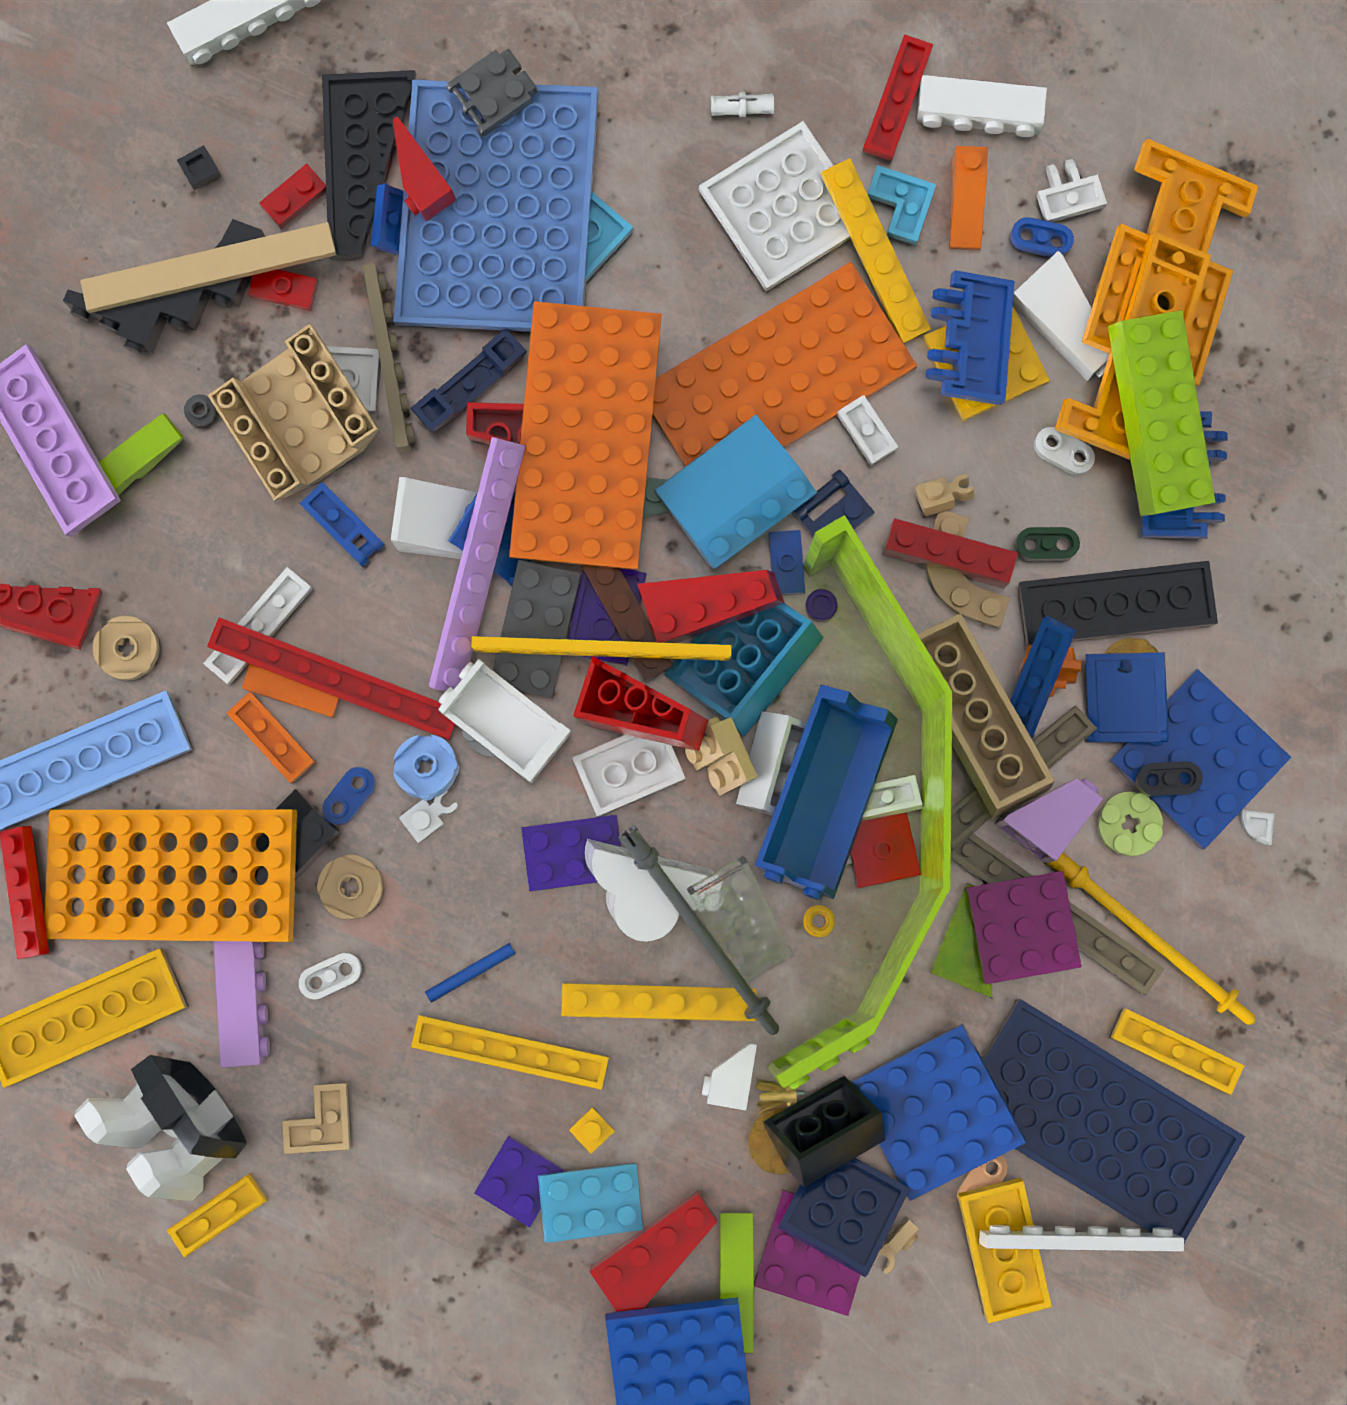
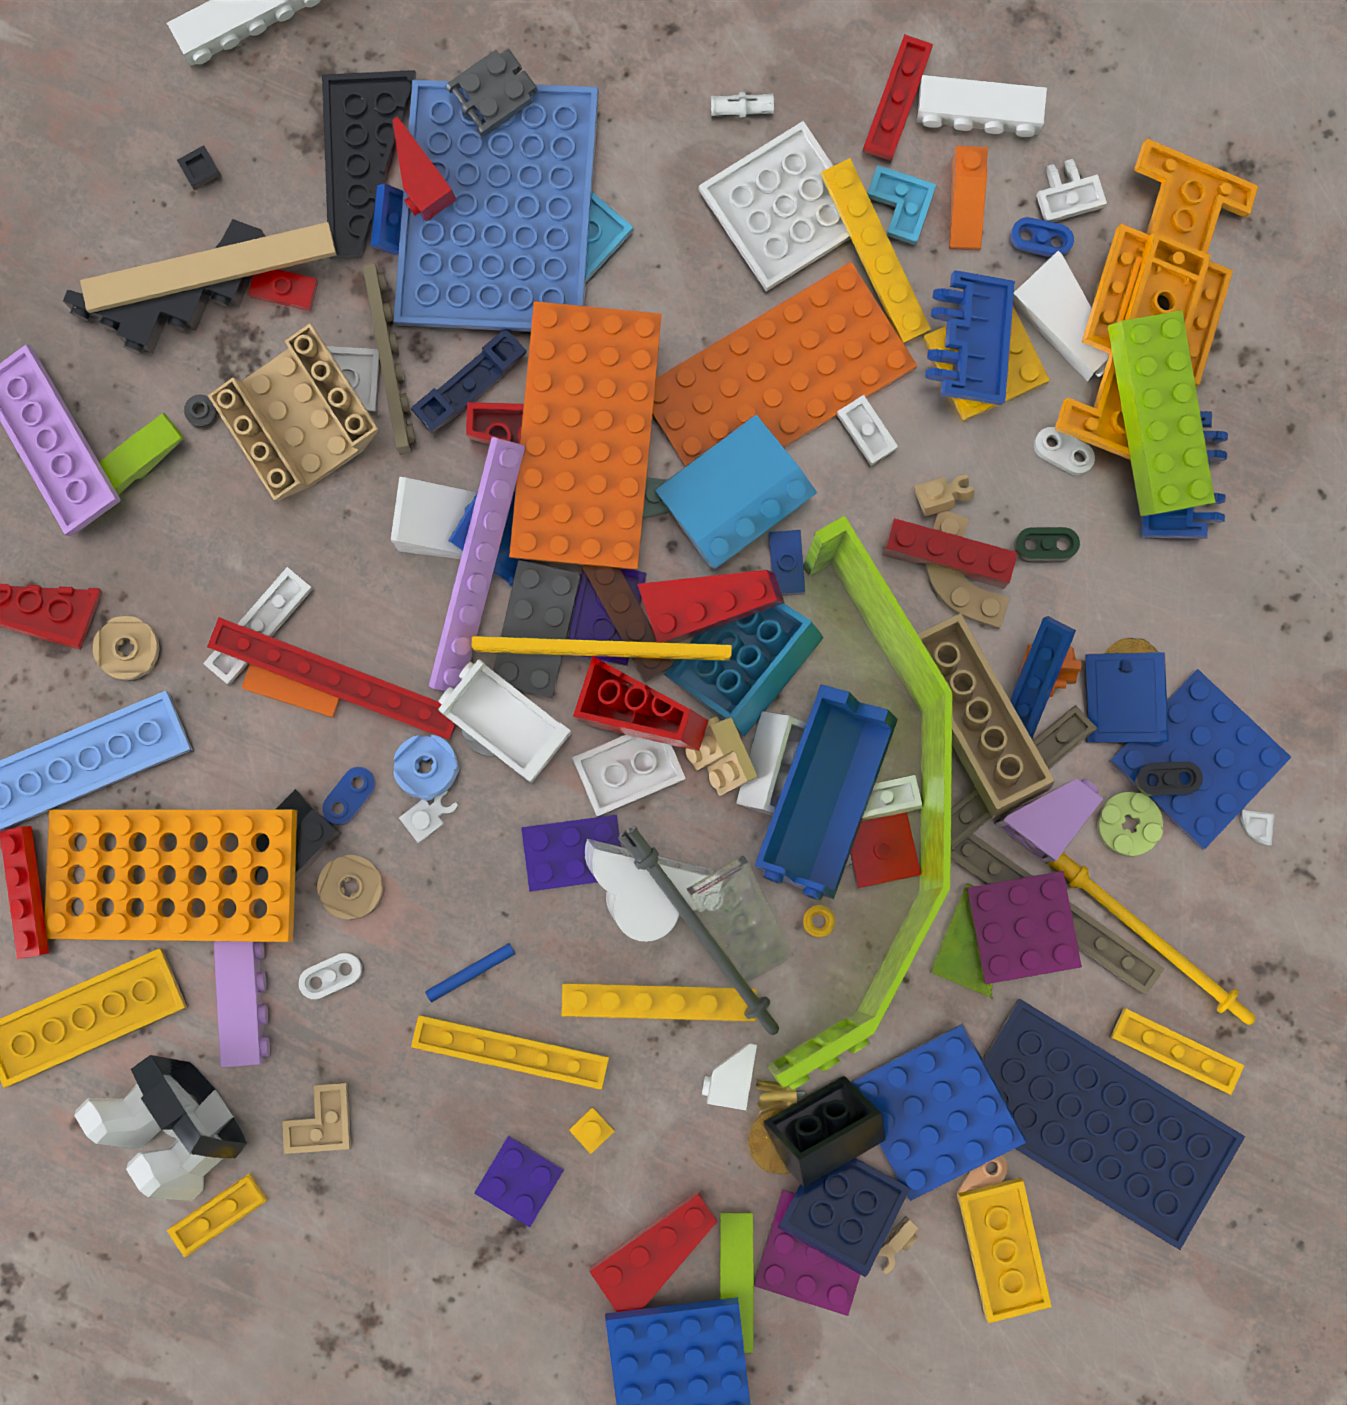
(271, 737): orange plate -> none
(293, 196): red plate -> none
(341, 523): blue plate -> none
(590, 1202): medium azure plate -> none
(821, 605): dark purple tile -> none
(851, 505): dark blue plate -> none
(1067, 1239): white plate -> none
(1122, 601): black plate -> none

